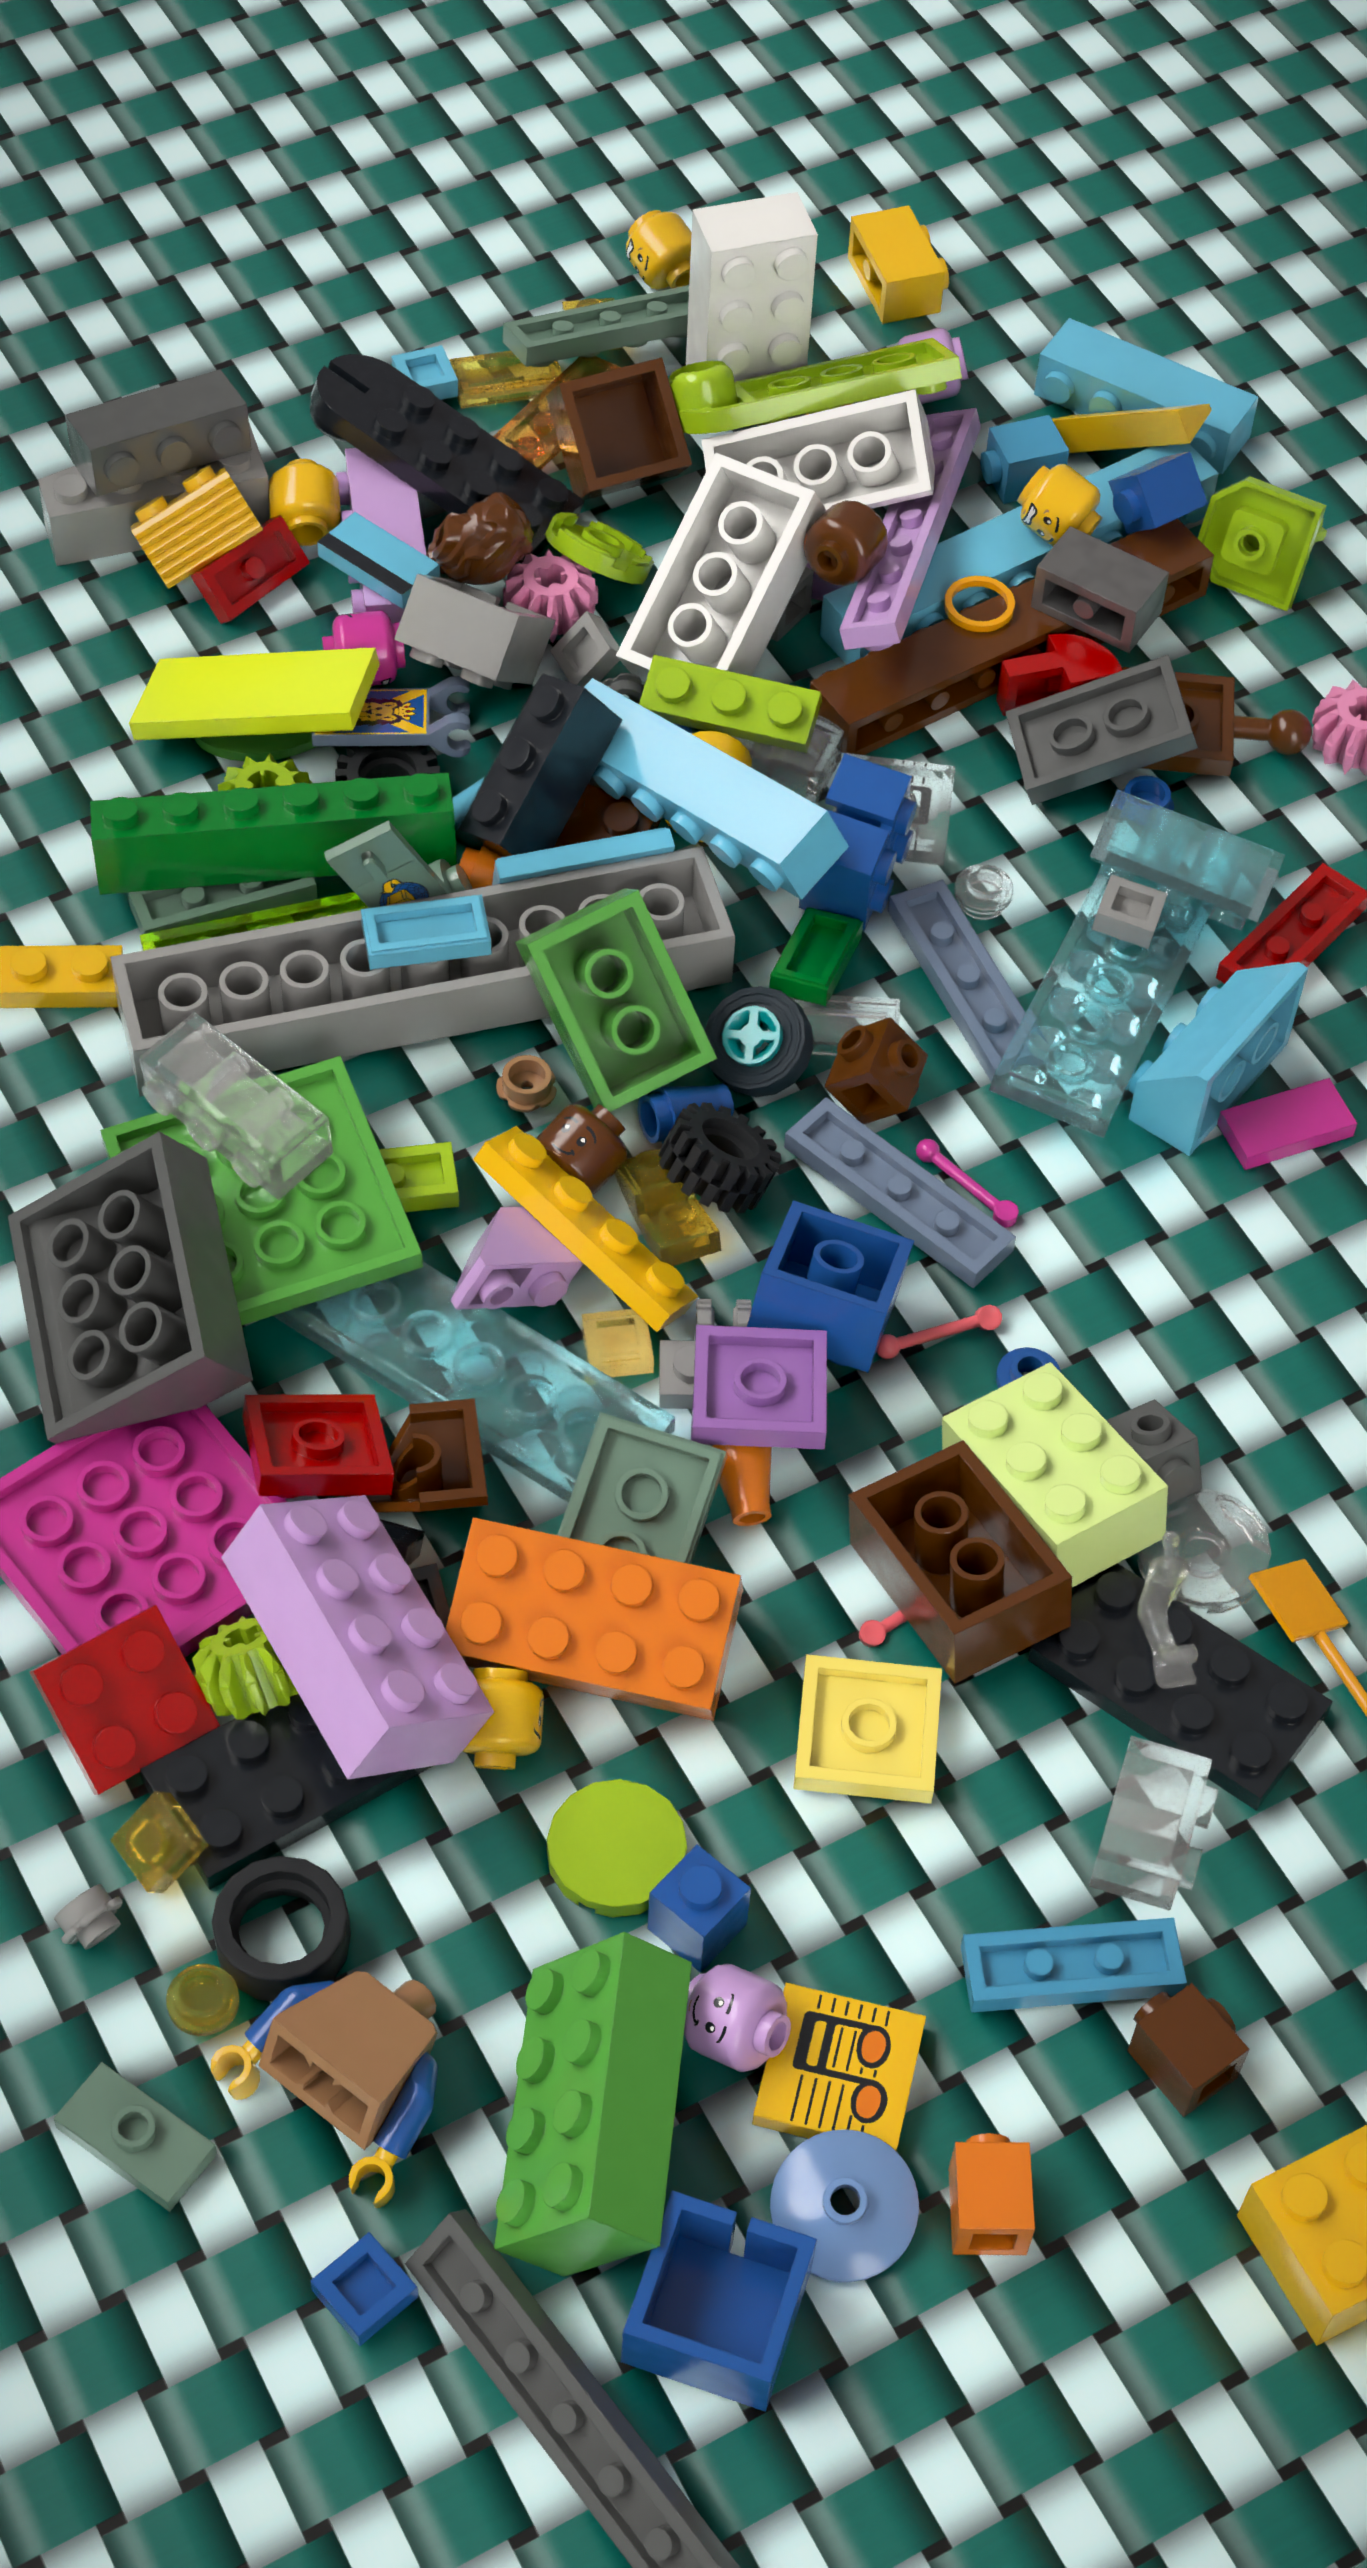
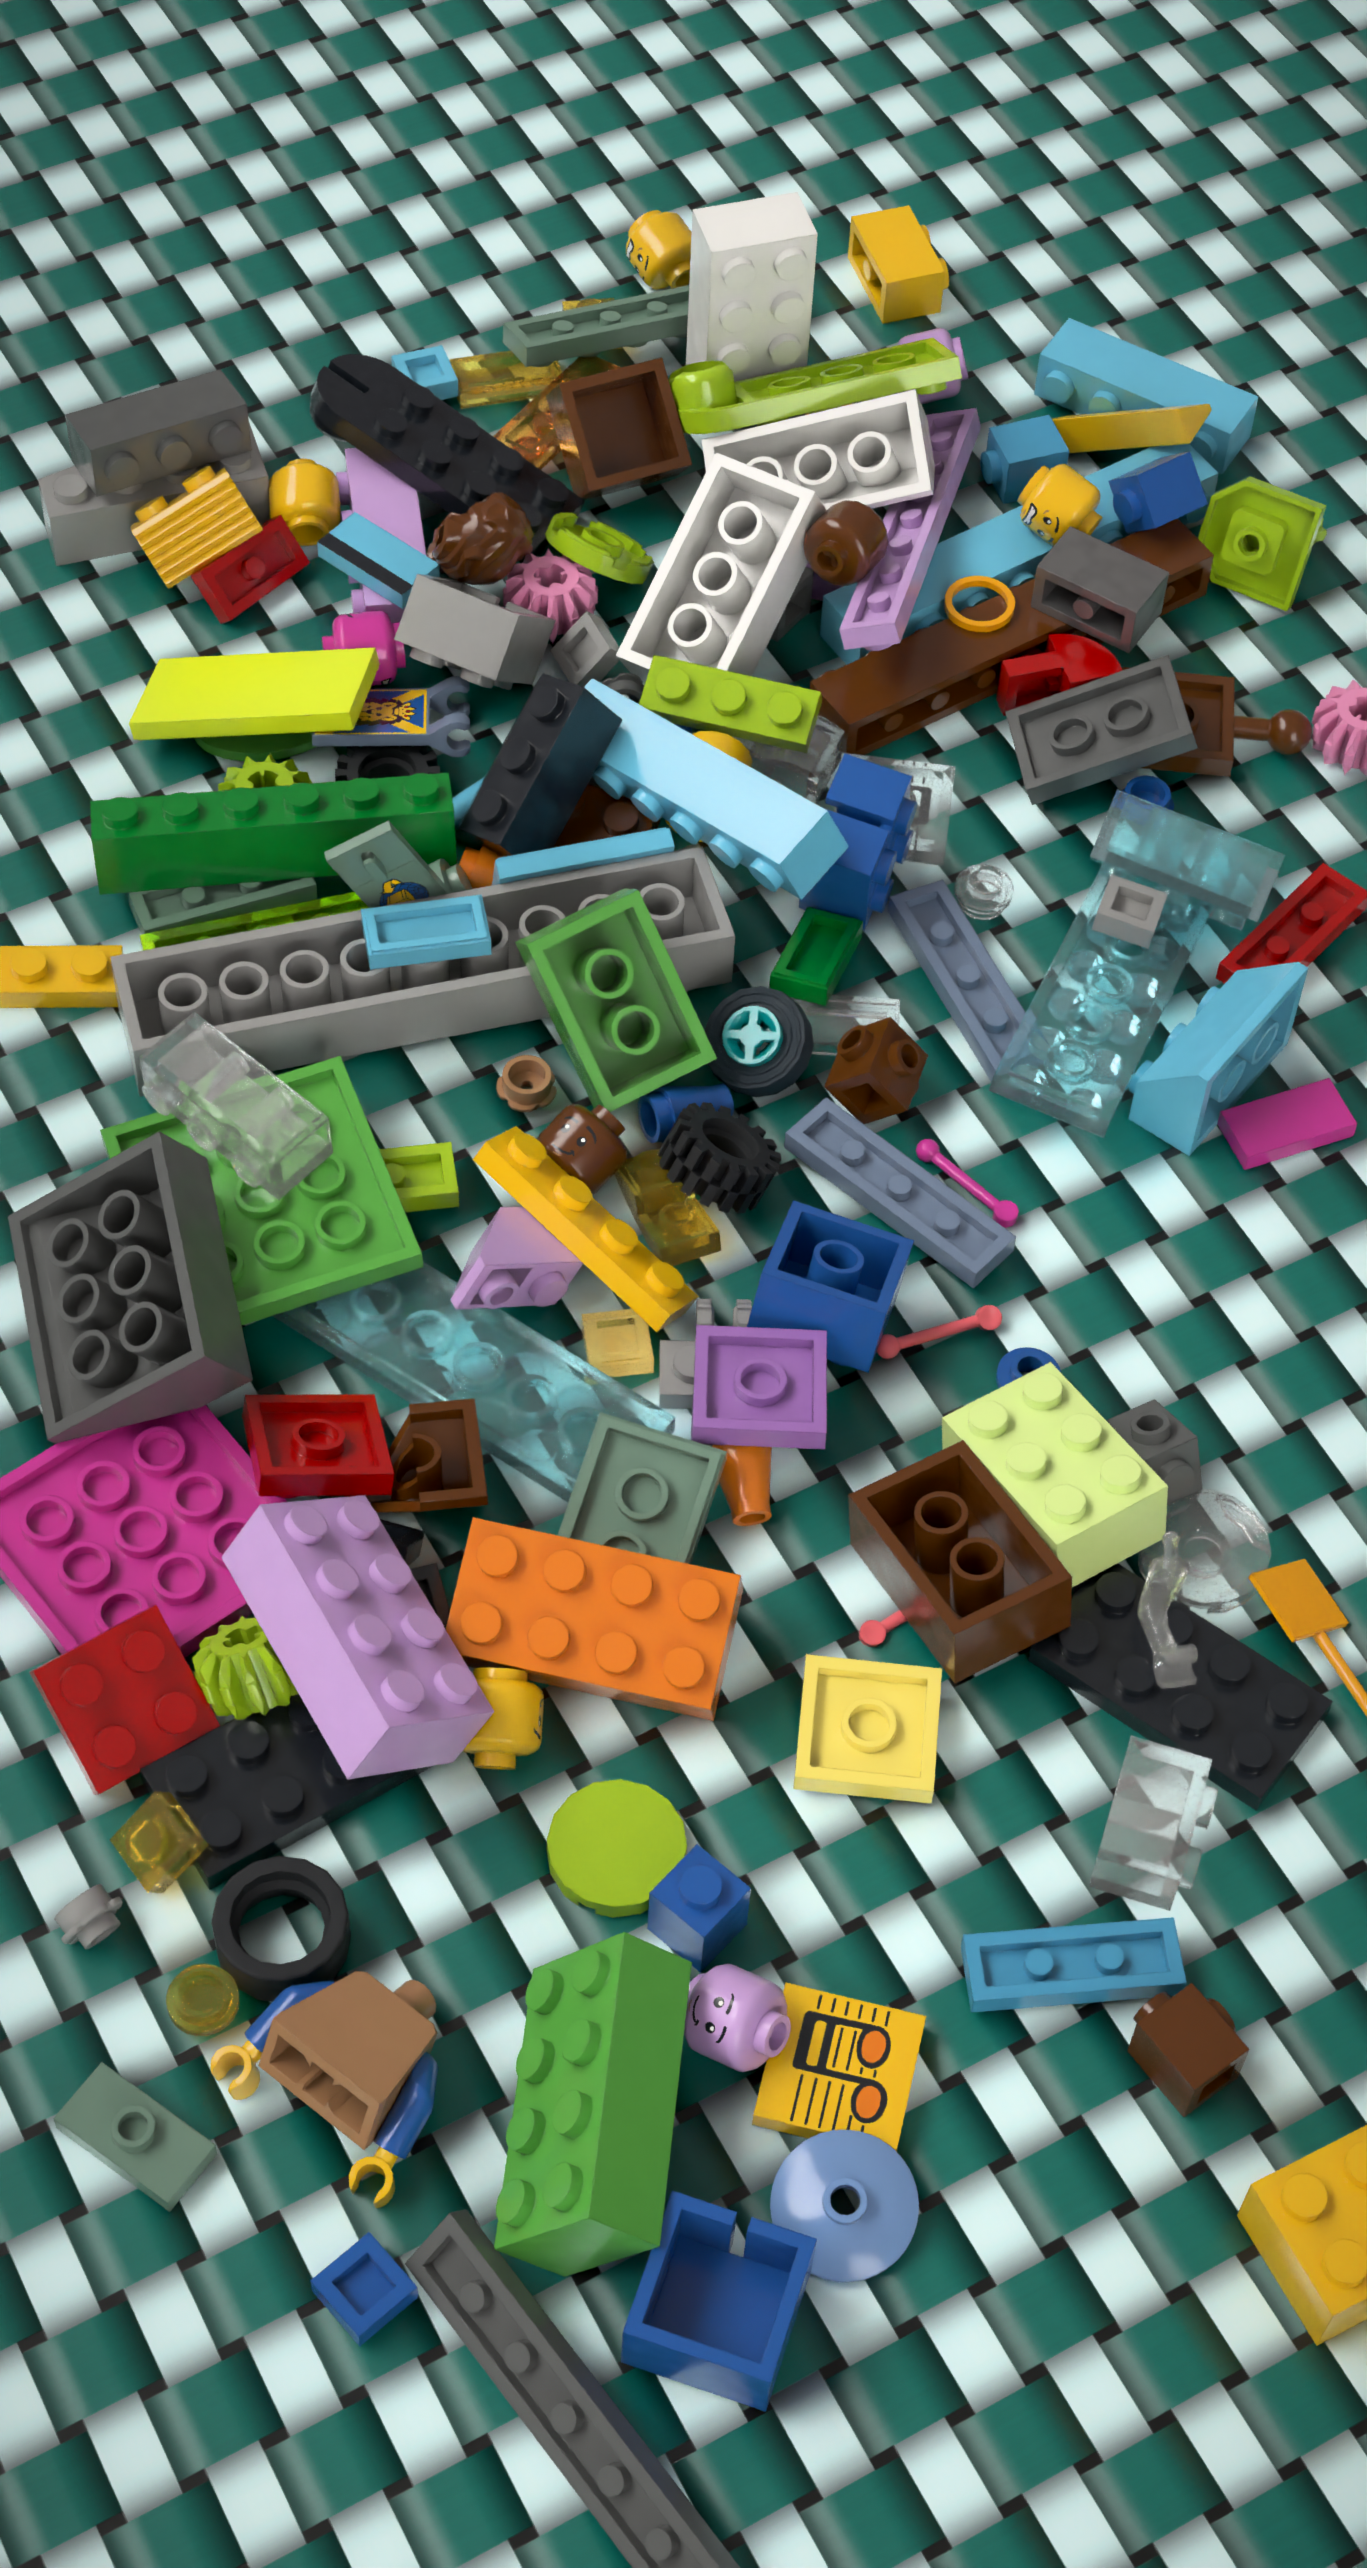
(991, 2196): orange brick -> none

